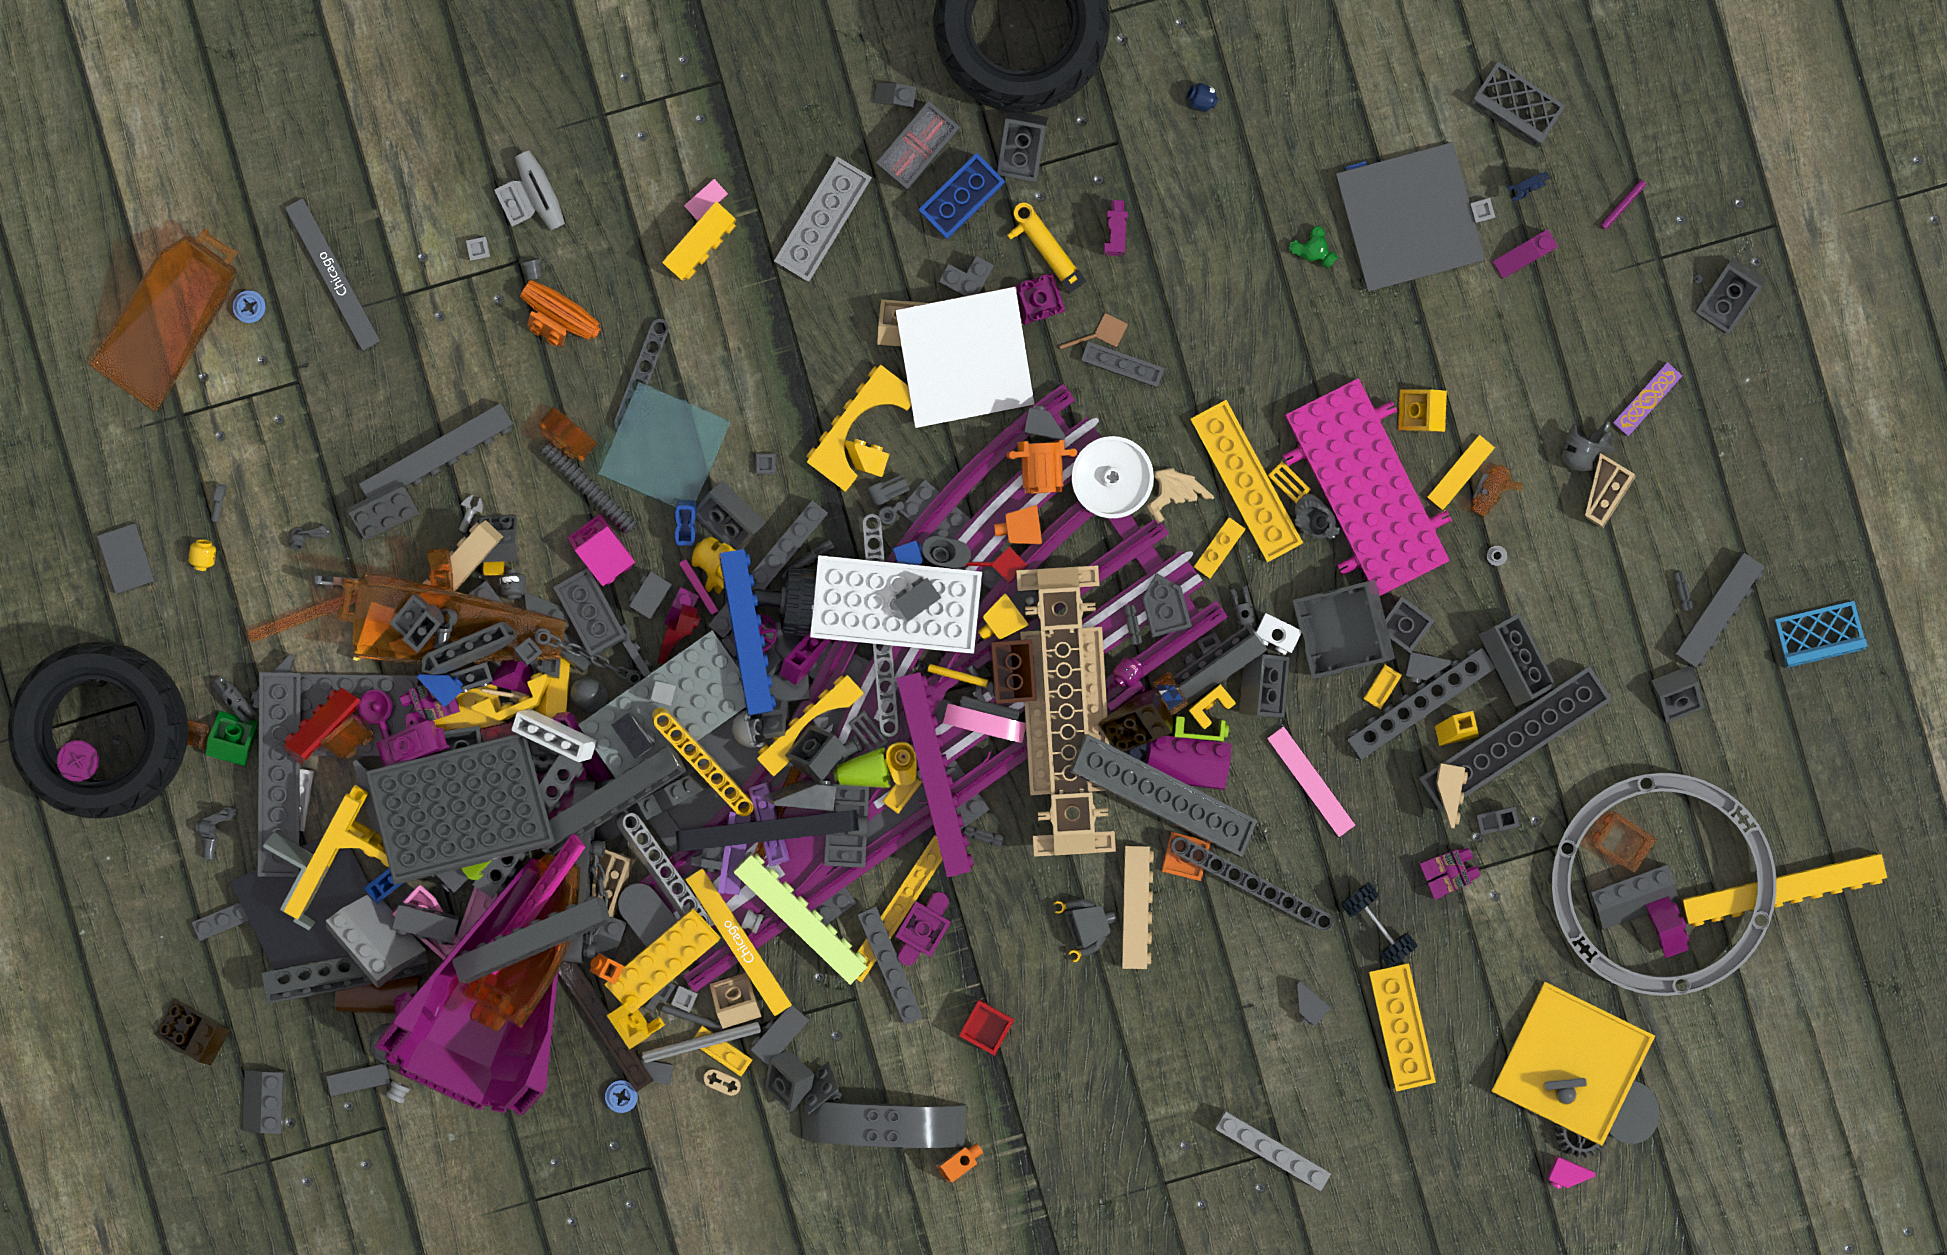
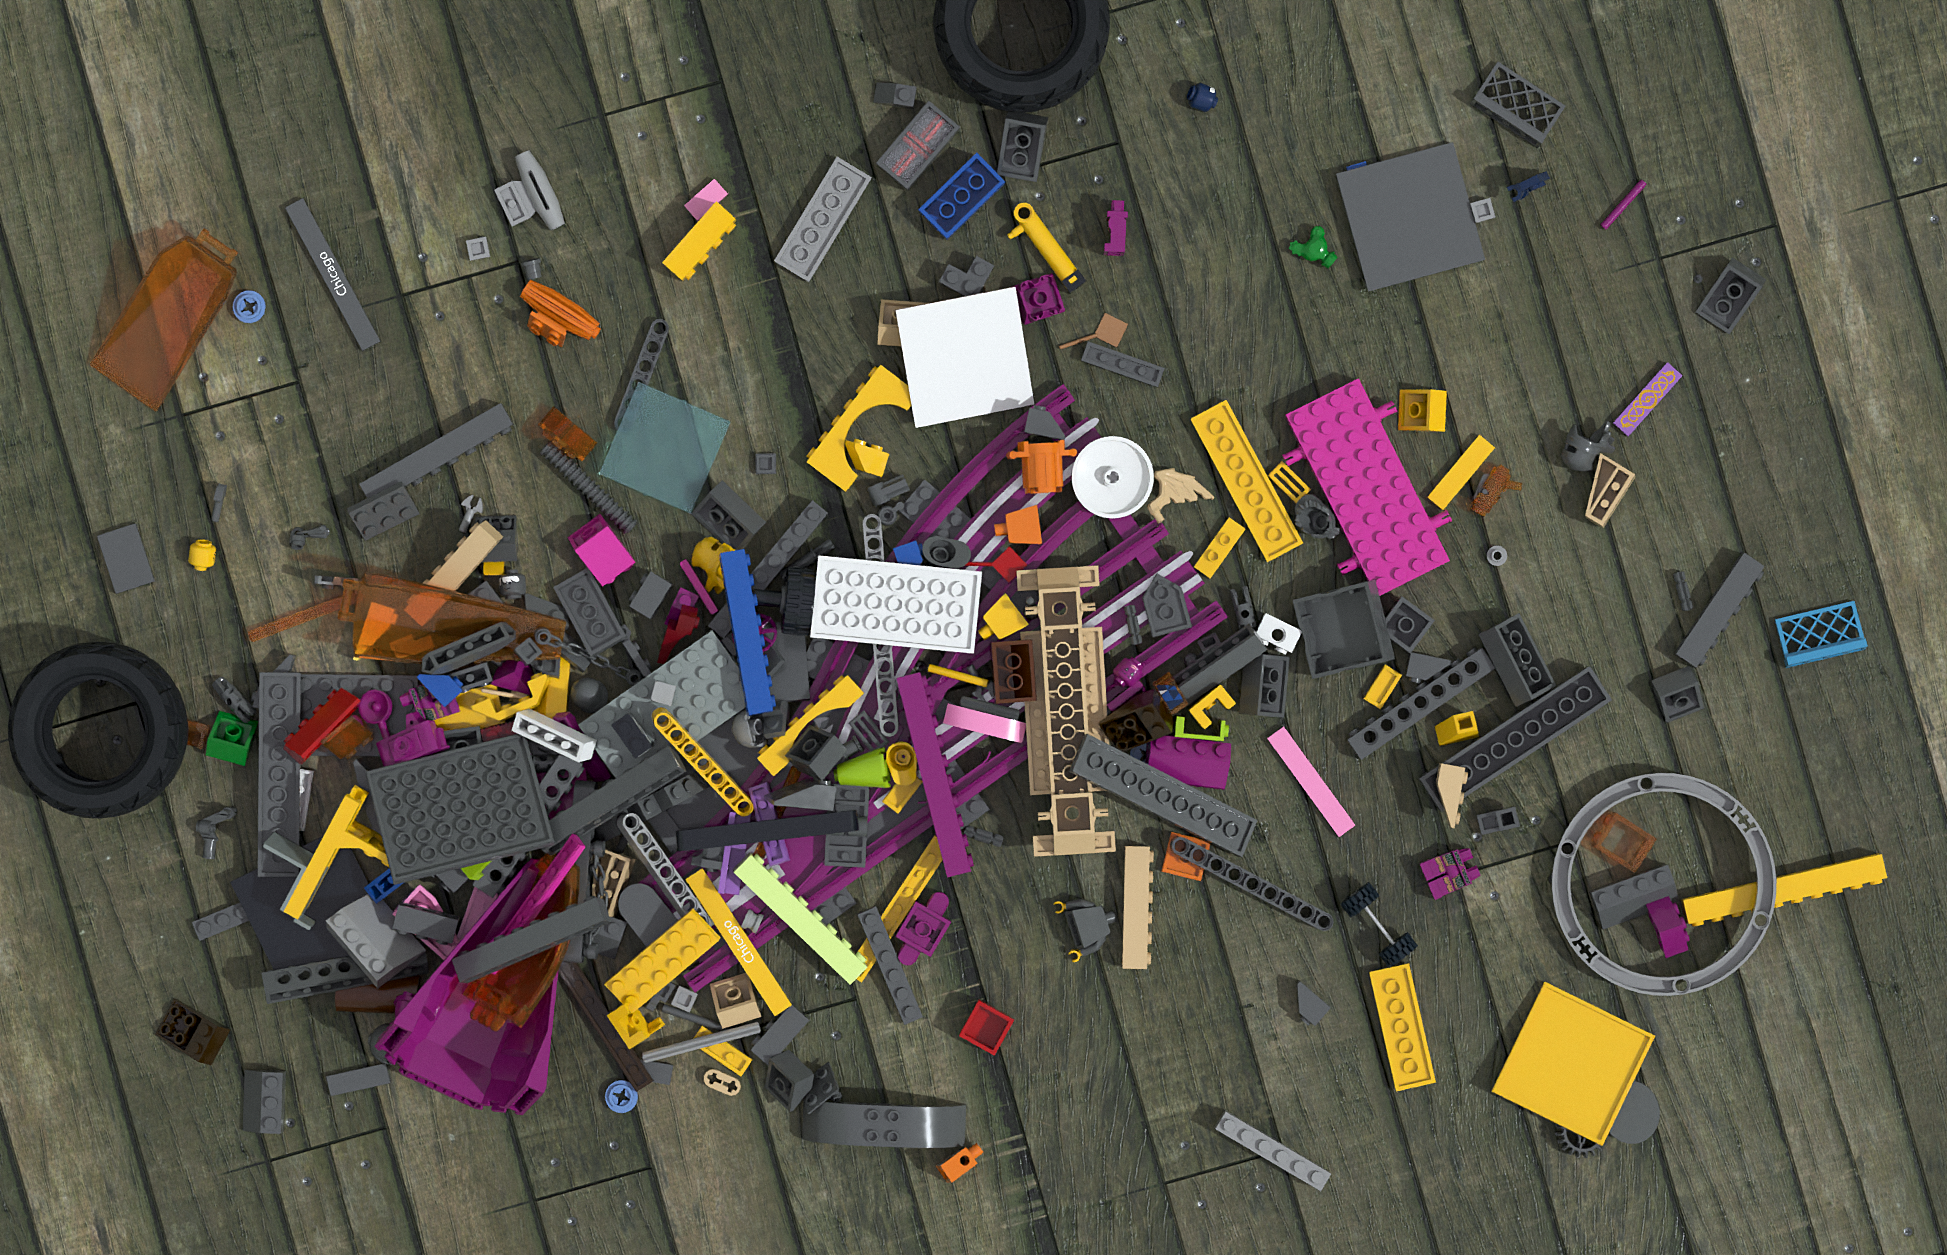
(77, 760): magenta tile -> none
(397, 1091): light grey wheel -> none
(417, 621): dark grey brick -> none
(441, 568): clear orange slope -> none
(442, 635): dark grey connector -> none
(601, 966): orange brick -> none
(685, 518): blue brick -> none
(802, 658): magenta slope -> none
(917, 599): dark grey brick -> none
(1525, 254): magenta slope -> none
(1566, 1093): dark grey tile -> none
(1567, 1173): dark pink slope -> none

